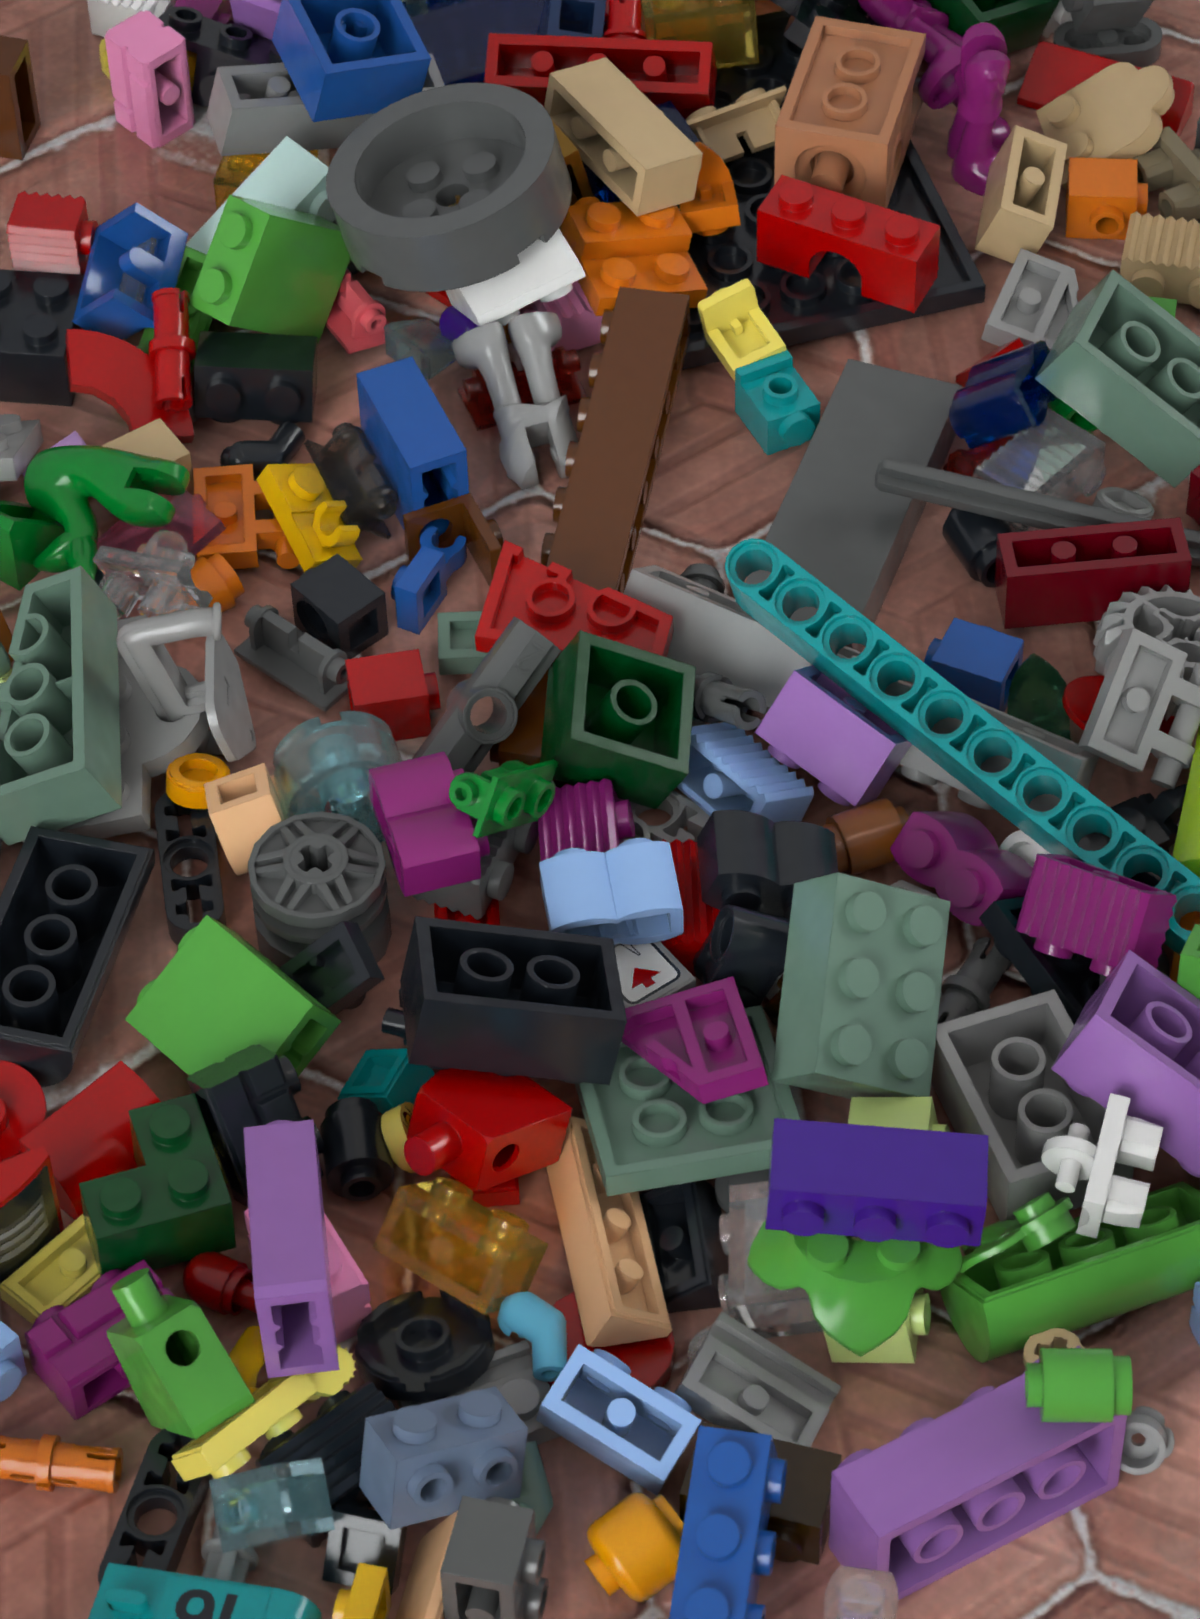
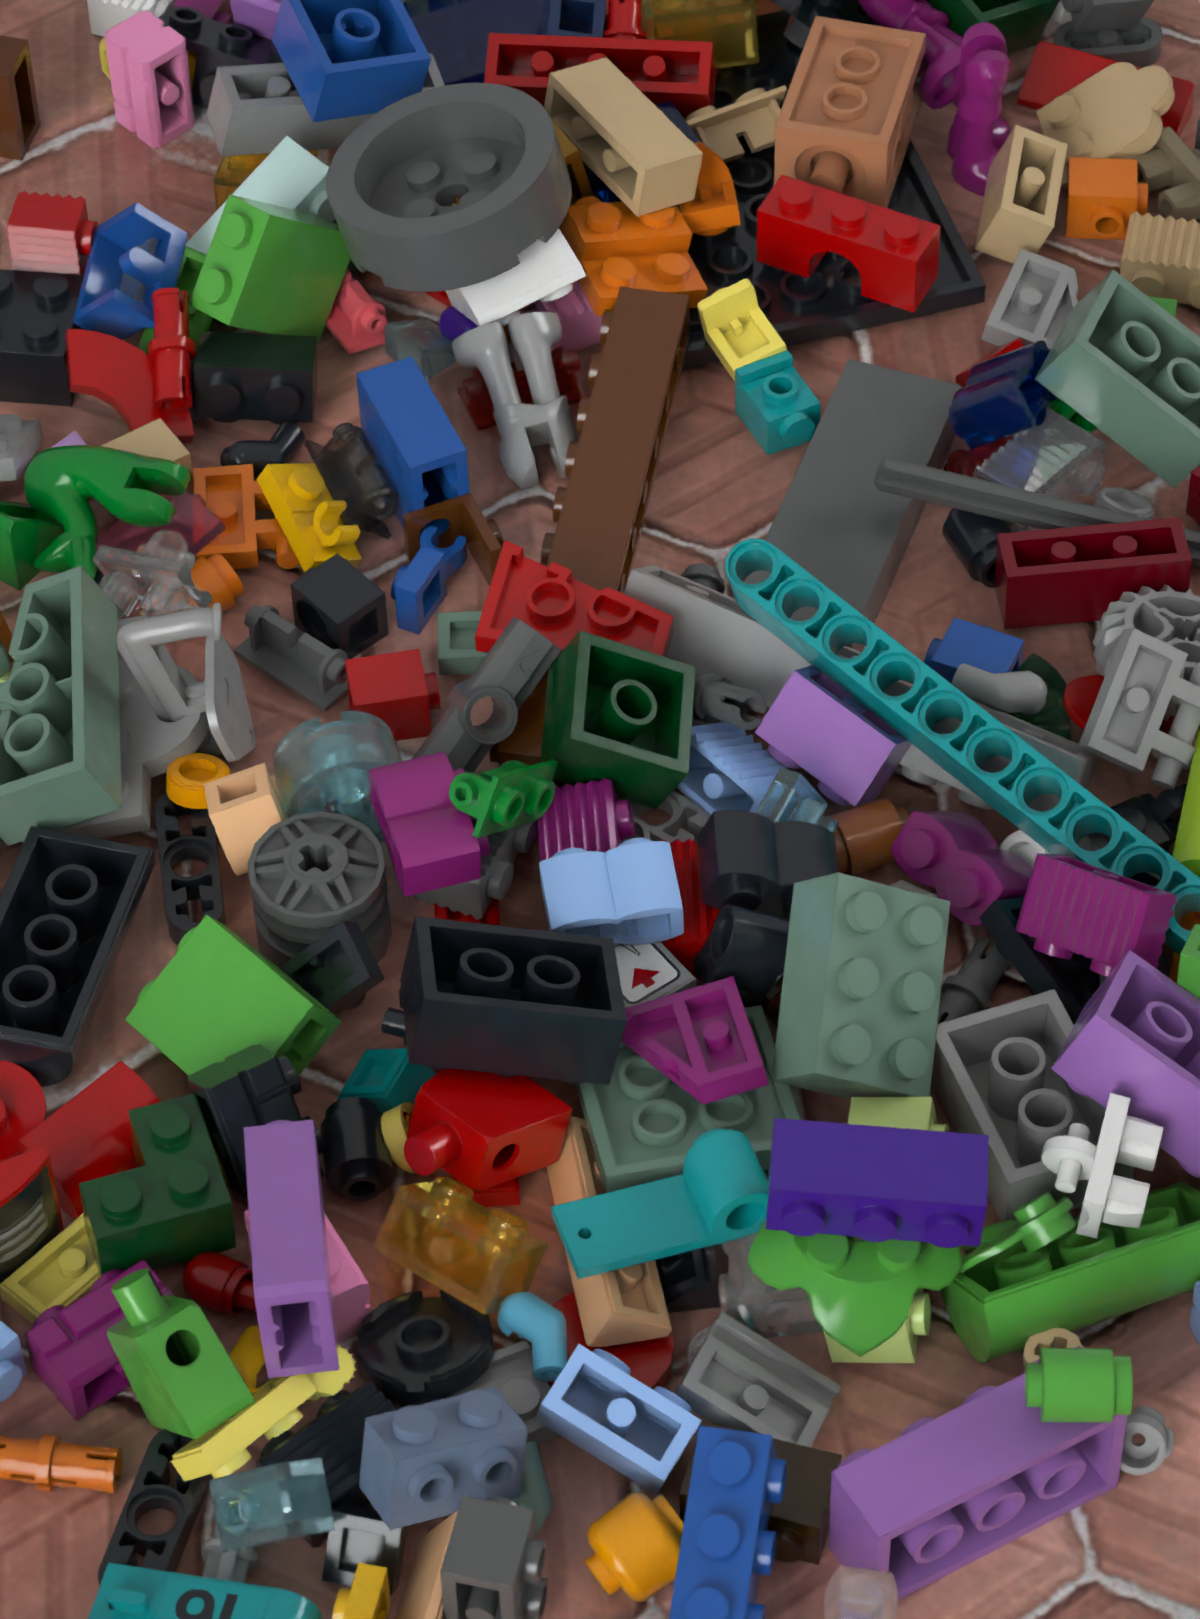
(709, 1204): none -> teal door
(794, 799): none -> clear light blue tile
(1004, 691): none -> light grey arm

